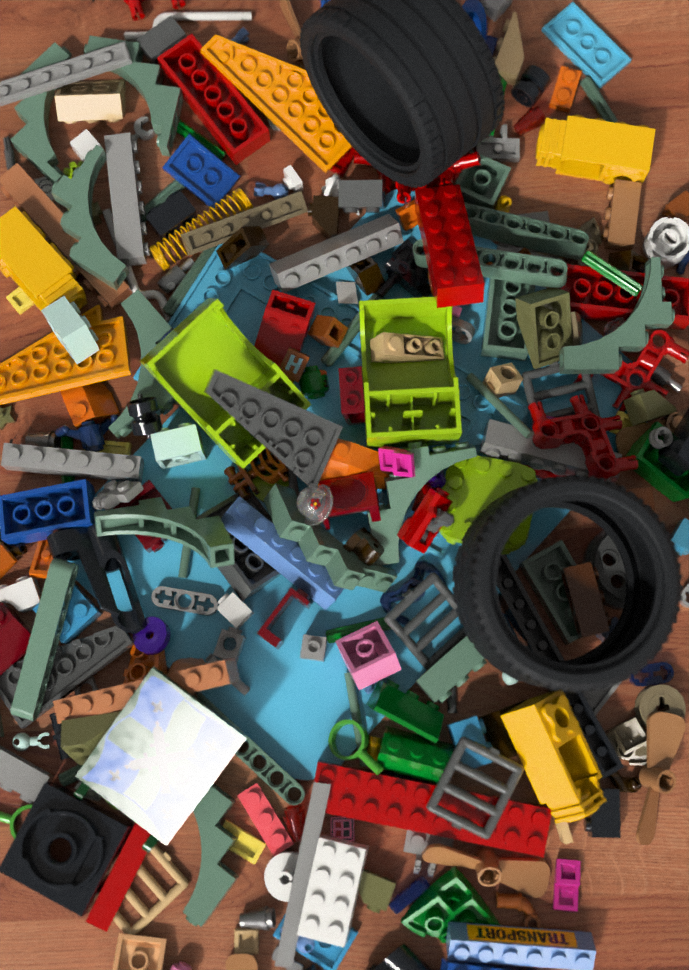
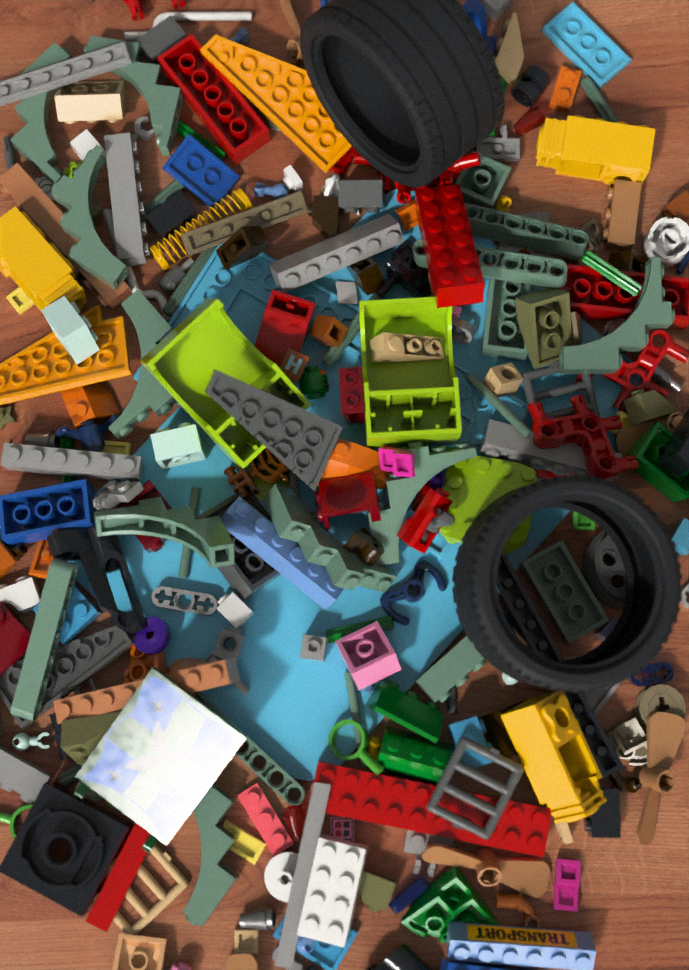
(144, 416): black wheel -> none
(264, 631): dark red panel -> none
(315, 504): clear hat -> none
(403, 632): dark grey bar -> none
(581, 522): none -> bright green slope
(585, 600): reddish brown brick -> none
(661, 431): light grey bush -> none

